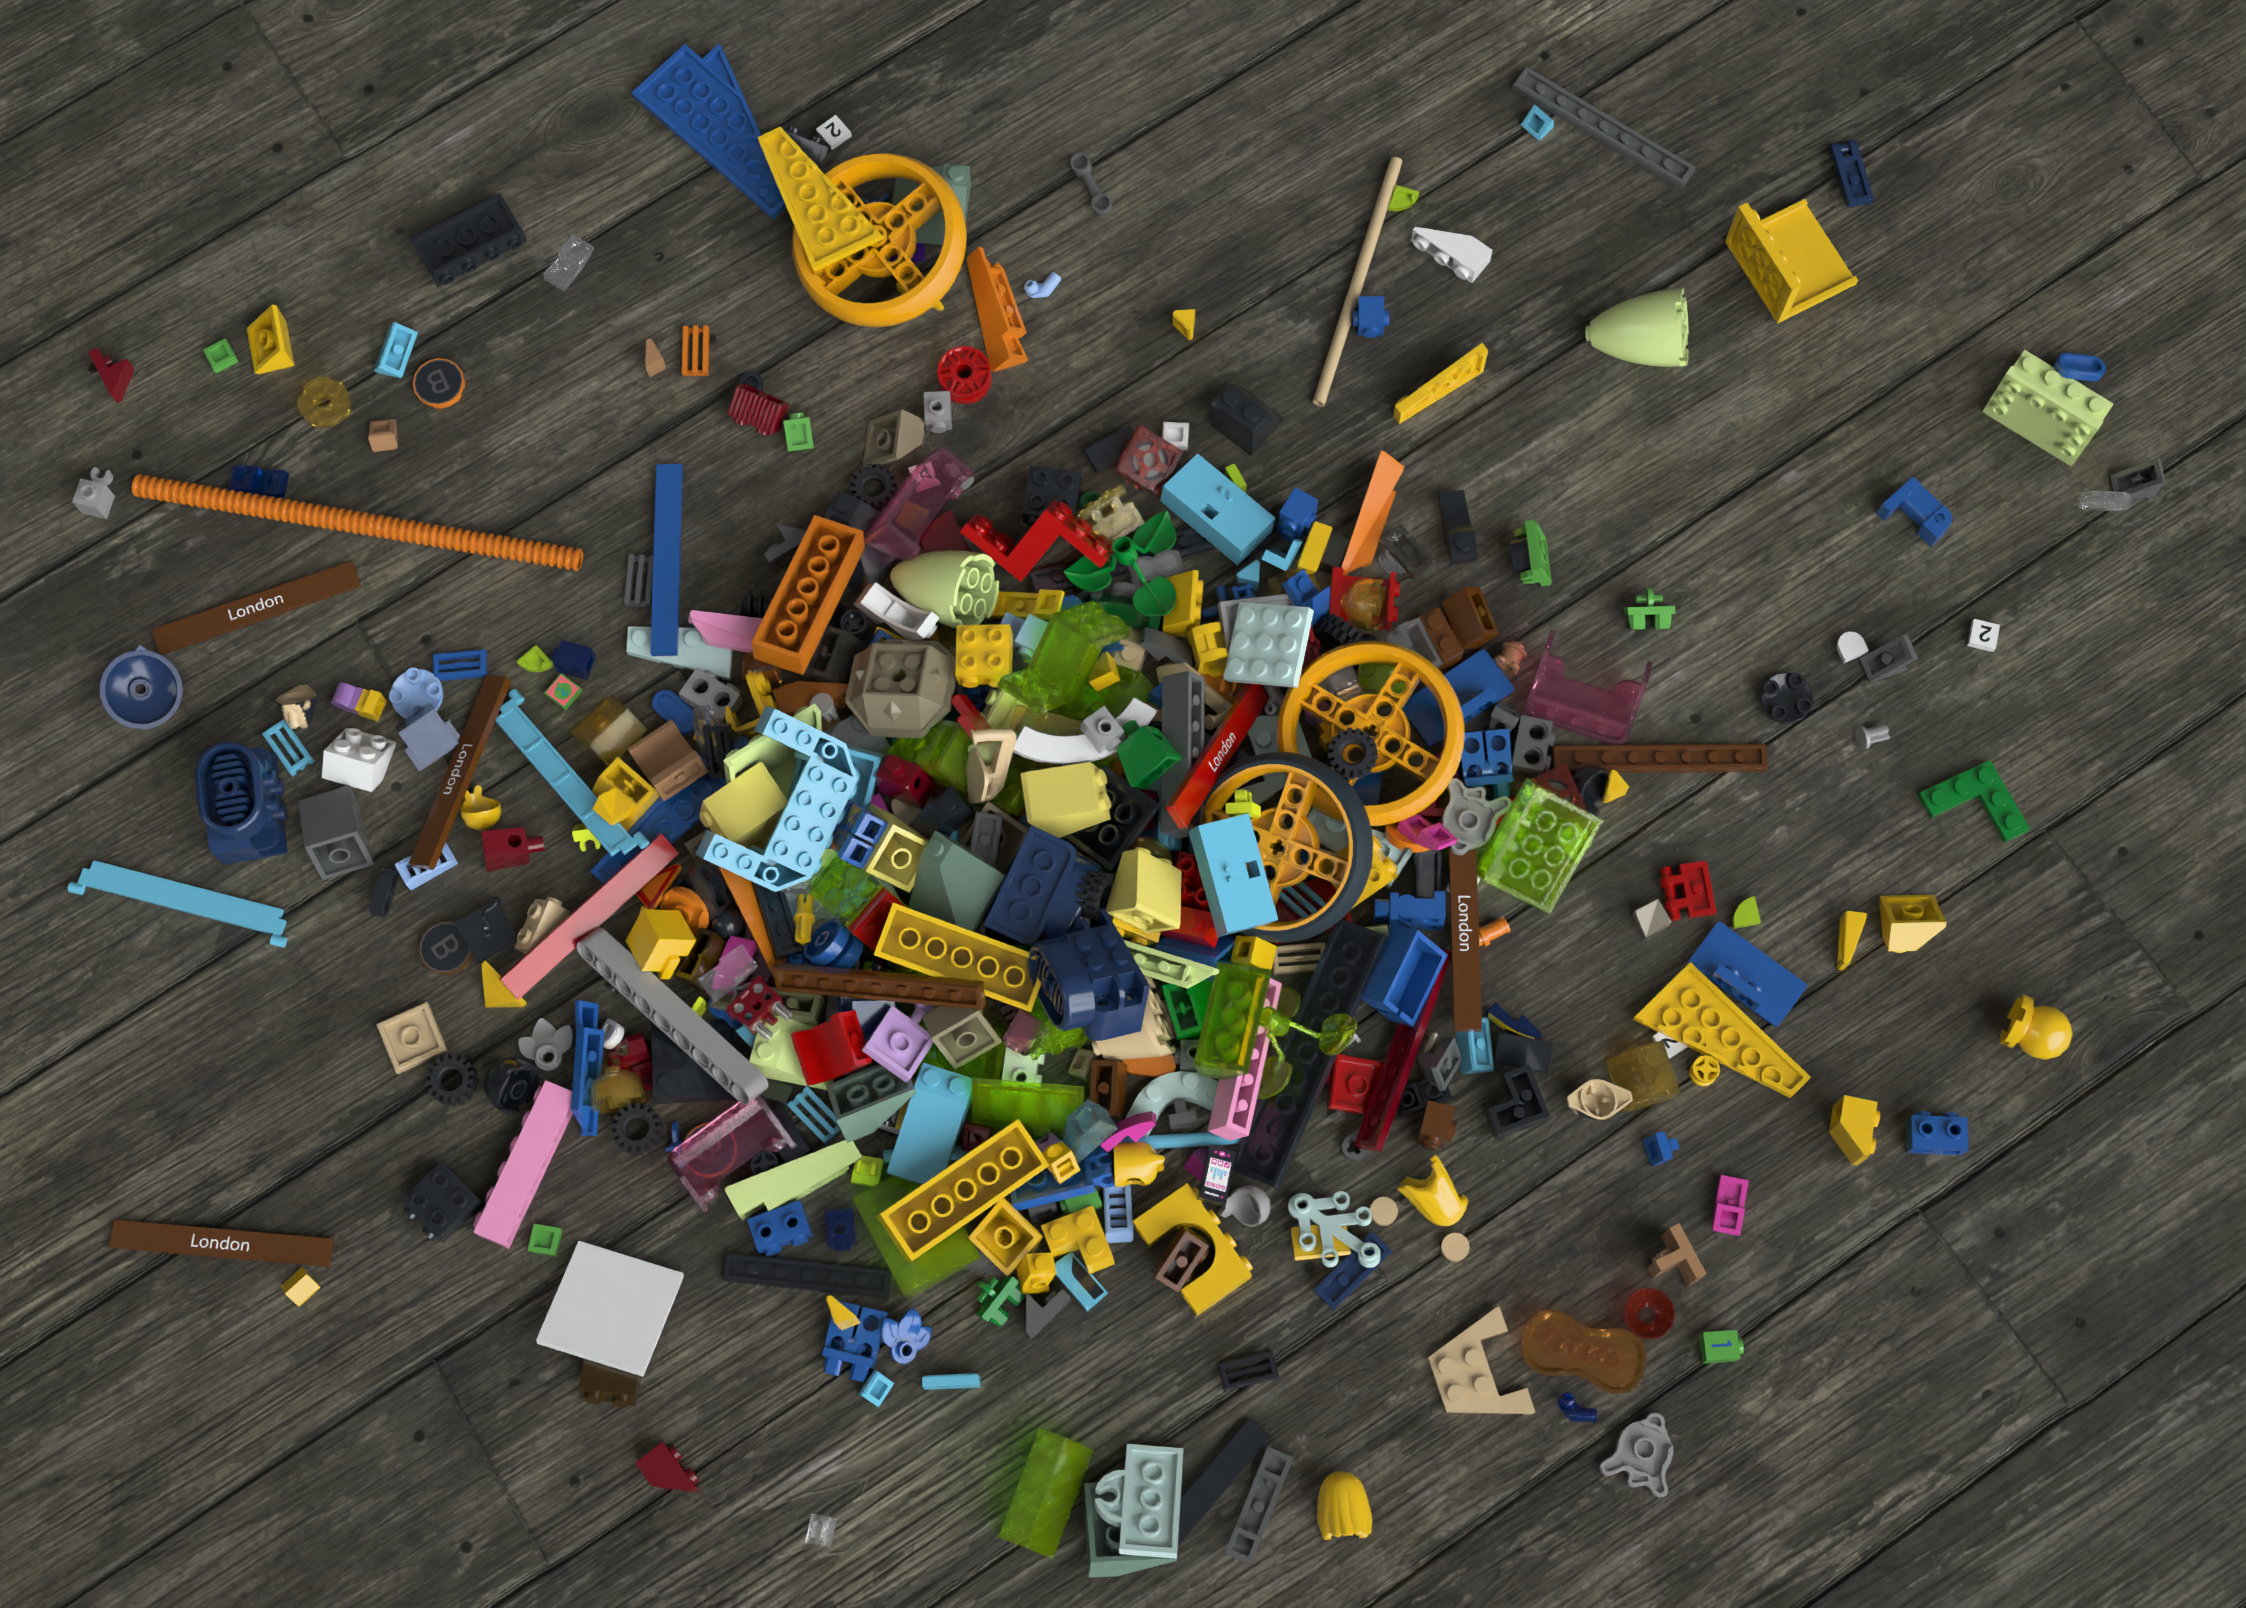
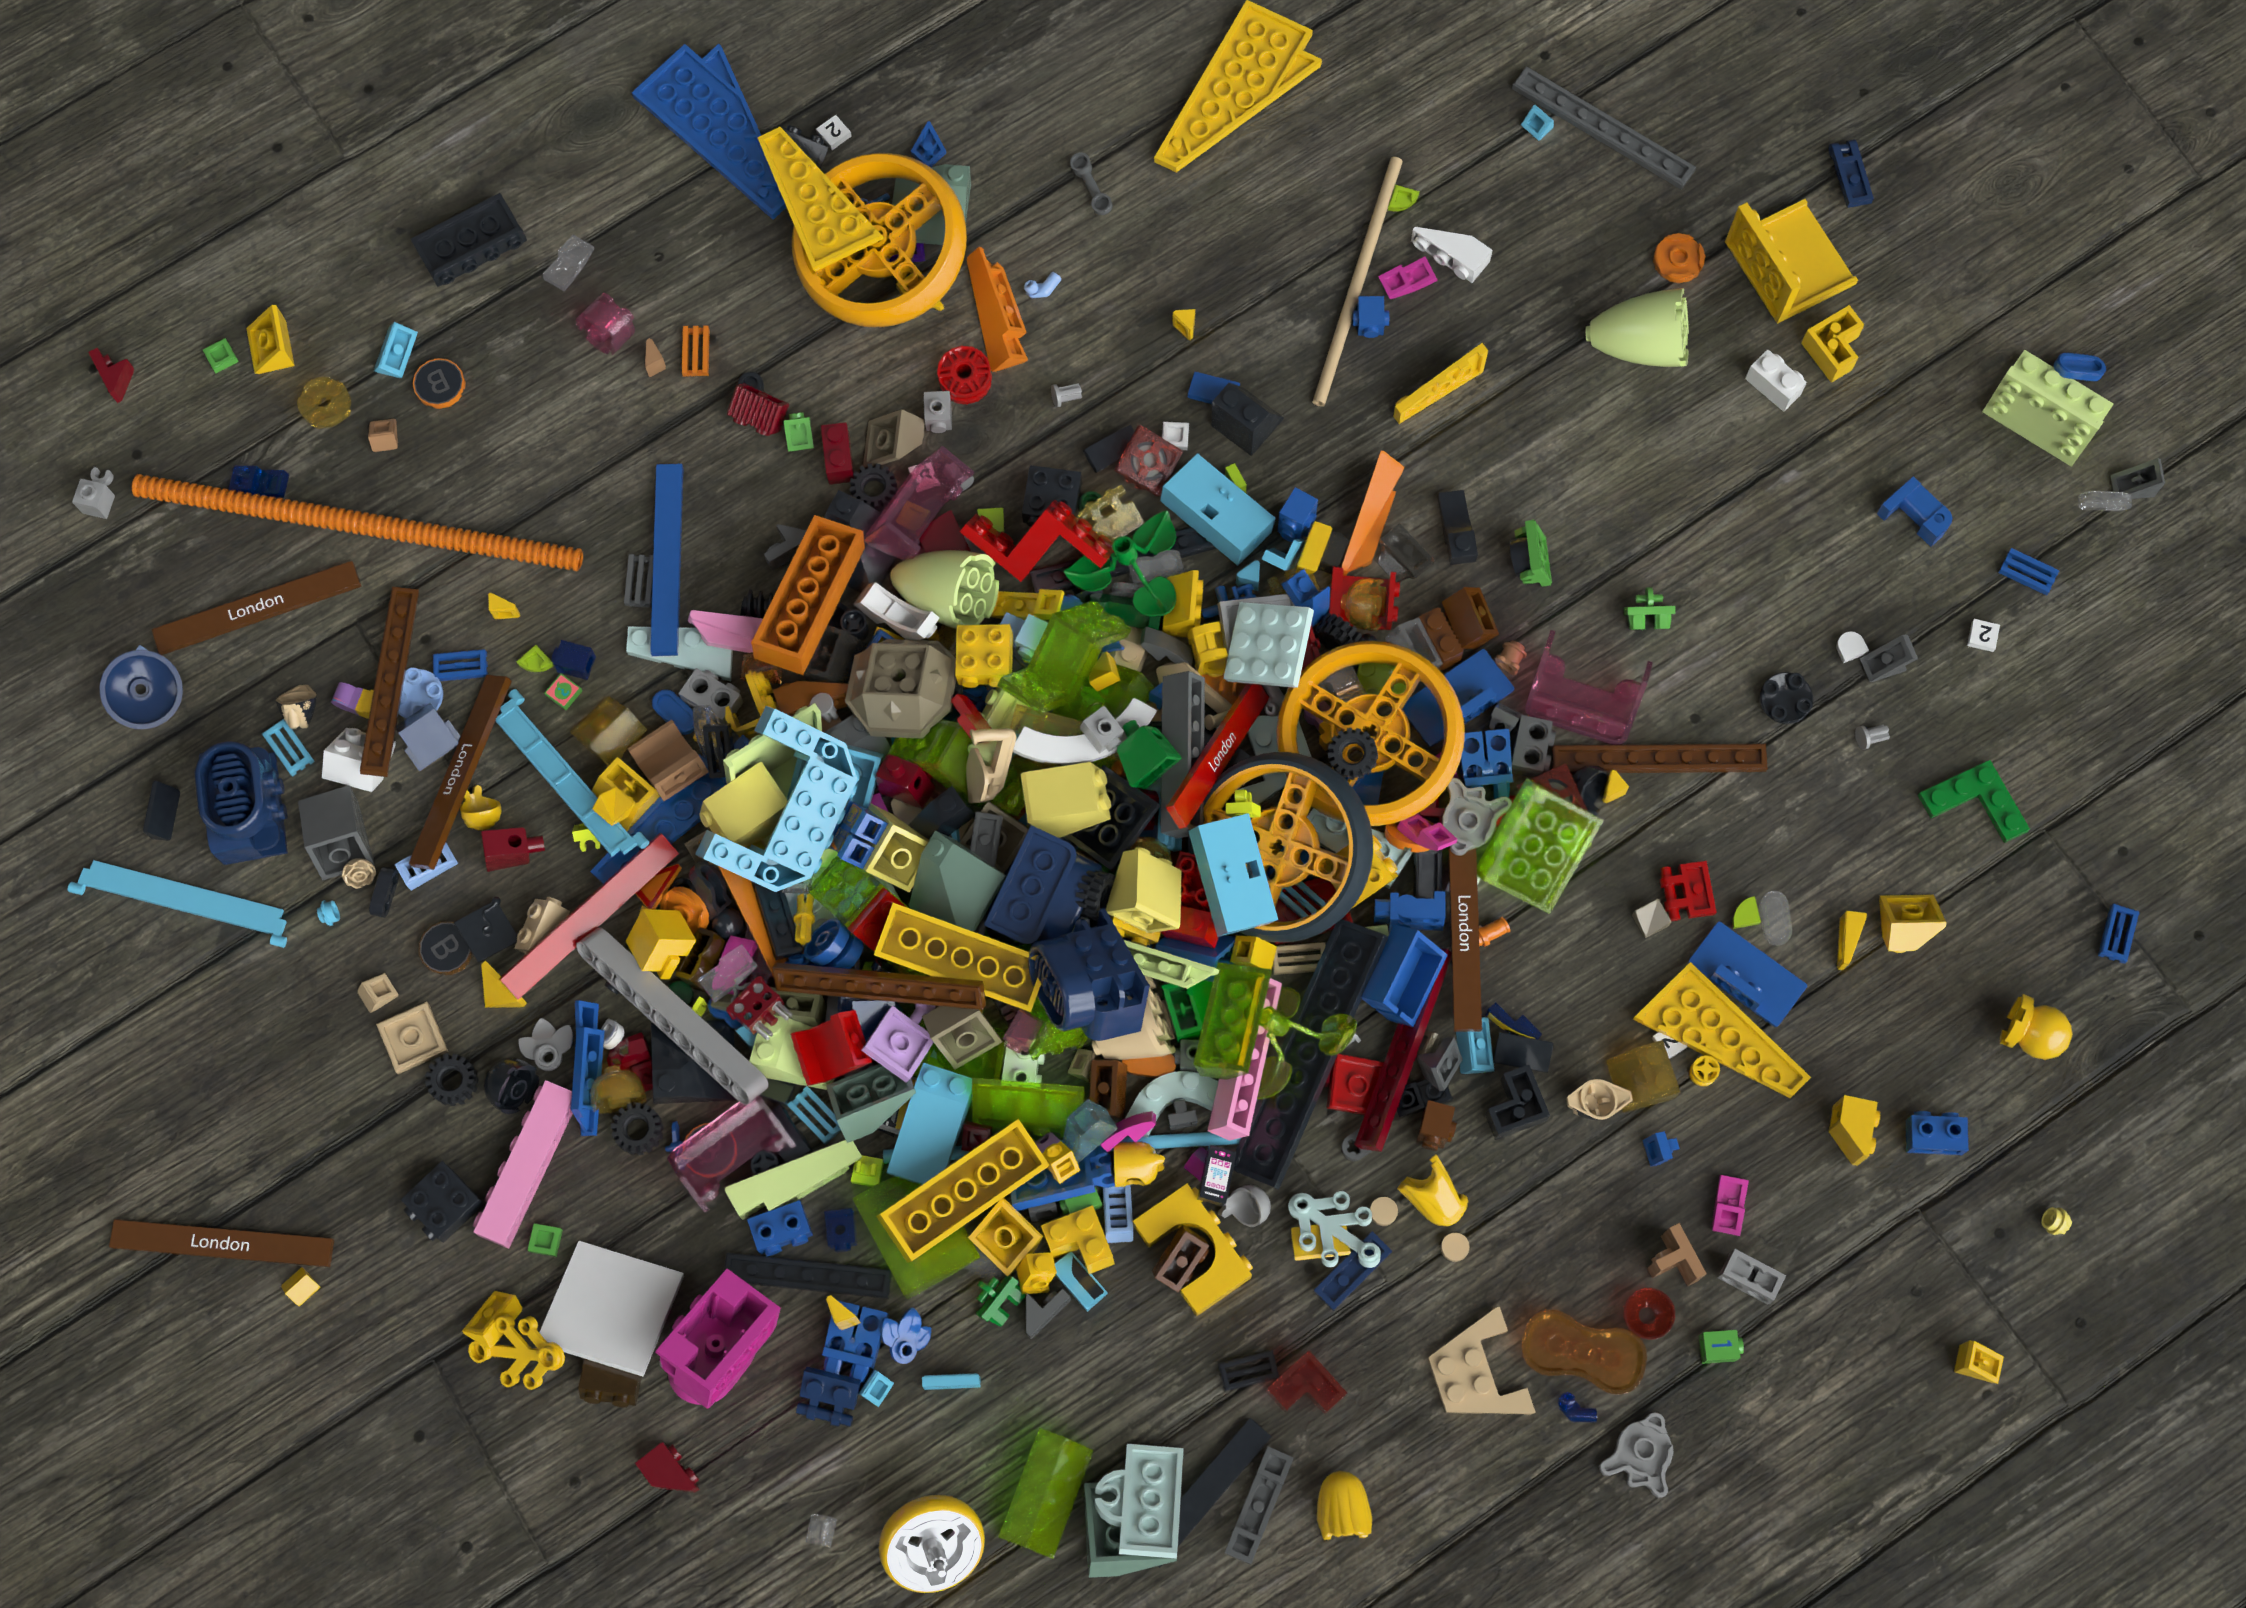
(161, 811): none -> black slope
(328, 912): none -> medium azure plate
(358, 873): none -> tan plate
(377, 992): none -> tan slope
(389, 682): none -> reddish brown tile
(482, 1325): none -> yellow slope
(502, 608): none -> yellow slope
(549, 1354): none -> yellow plant
(606, 324): none -> clear pink brick
(683, 991): none -> dark green tile
(717, 1340): none -> dark pink brick
(830, 1389): none -> dark blue plate
(837, 453): none -> dark red brick
(928, 146): none -> blue piece
(935, 1560): none -> flat silver wheel
(995, 515): none -> lime tile
(1065, 393): none -> light grey piece
(1207, 387): none -> blue tile
(1247, 73): none -> yellow wing
(1308, 1378): none -> clear red brick
(1407, 279): none -> dark pink slope
(1679, 258): none -> orange tile
(1751, 1276): none -> light grey brick
(1775, 918): none -> clear tile
(1776, 380): none -> white brick
(1830, 342): none -> yellow brick
(1978, 1362): none -> yellow slope
(2036, 566): none -> blue tile
(2056, 1221): none -> light yellow plate
(2112, 954): none -> blue tile

